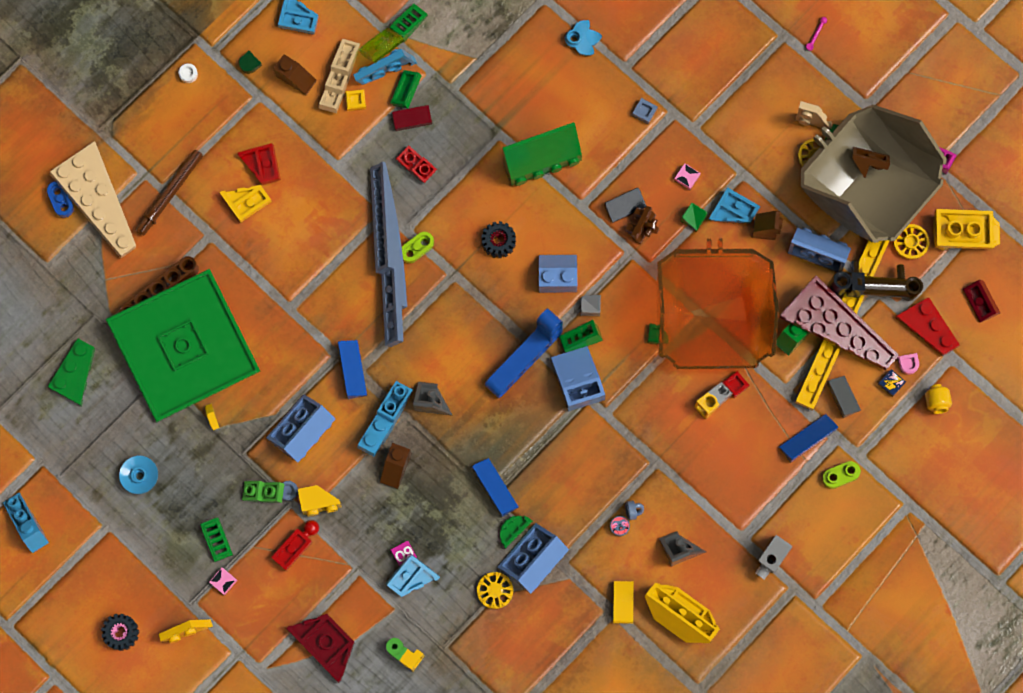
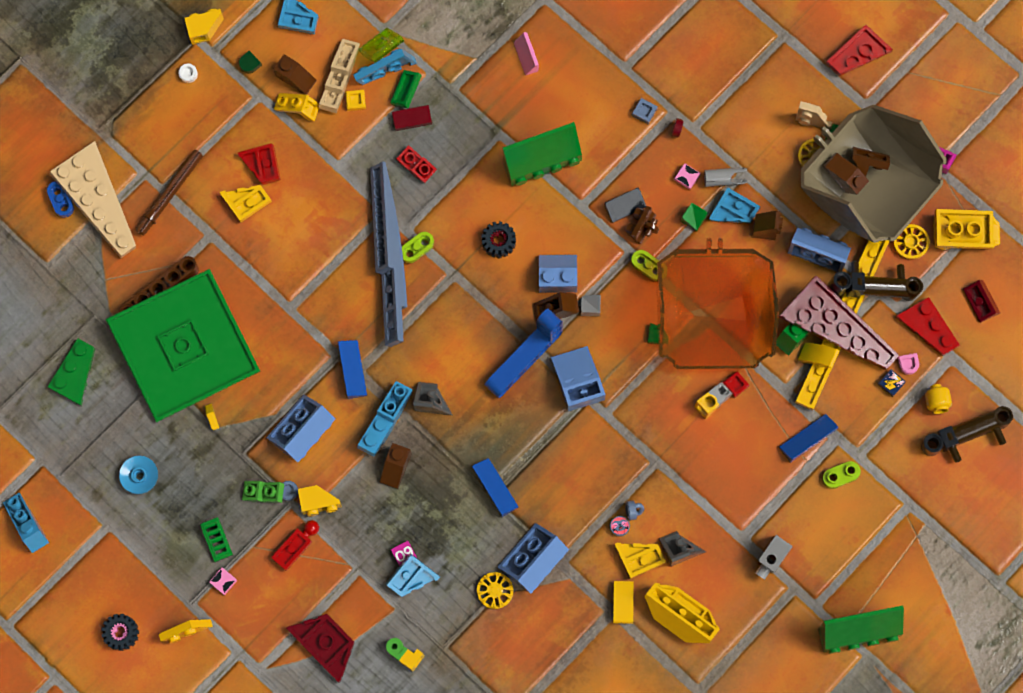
(203, 26): none -> yellow slope
(297, 103): none -> yellow bracket
(413, 25): green slope -> none
(513, 528): green tile -> none
(526, 54): none -> bright pink slope
(560, 304): none -> reddish brown slope
(585, 38): dark azure plate -> none
(585, 341): green slope -> none
(640, 557): none -> yellow wing
(648, 266): none -> lime plate
(677, 127): none -> dark red tile
(722, 177): none -> light grey piece
(809, 46): dark pink hinge -> none
(818, 354): none -> yellow slope
(843, 396): dark grey slope -> none
(846, 174): none -> reddish brown slope
(858, 51): none -> red wing
(862, 629): none -> green slope
(951, 436): none -> dark brown piece

